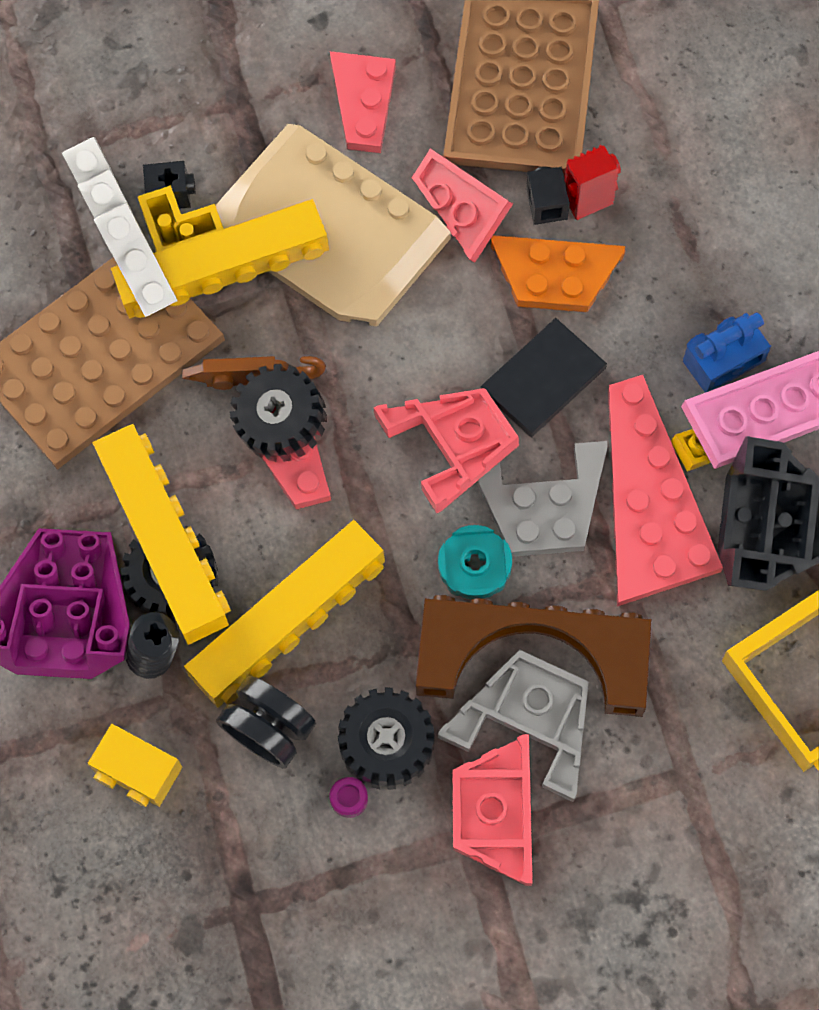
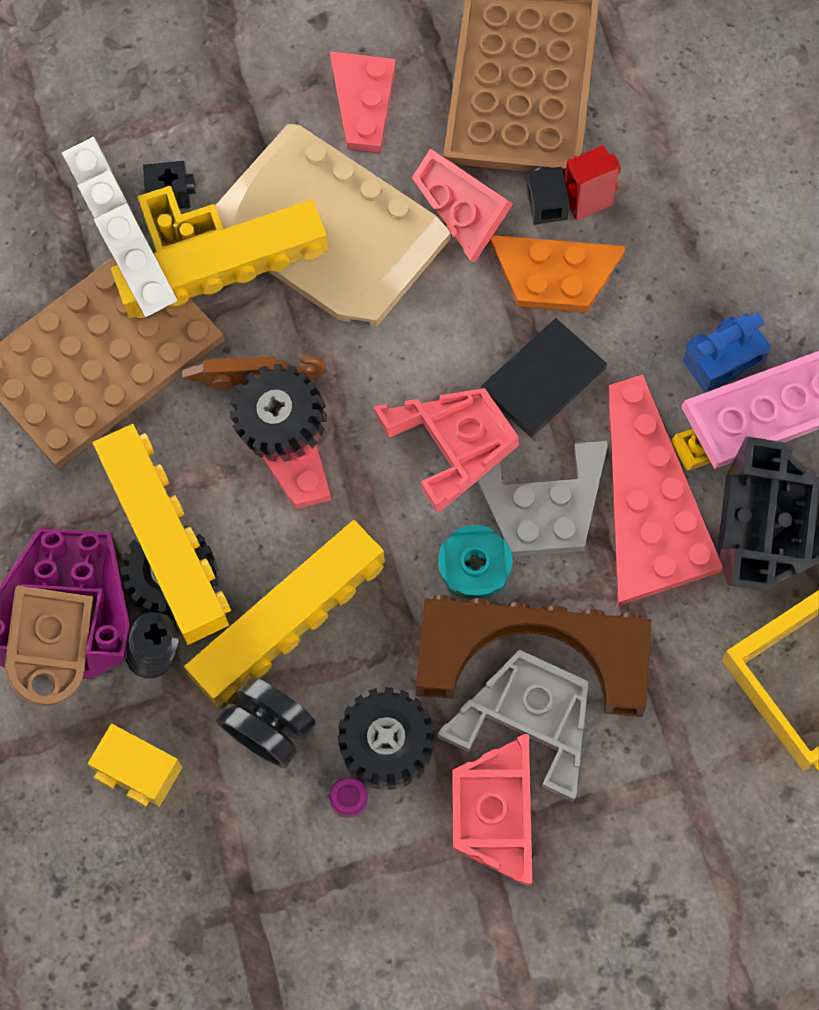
(47, 640): none -> medium nougat tile

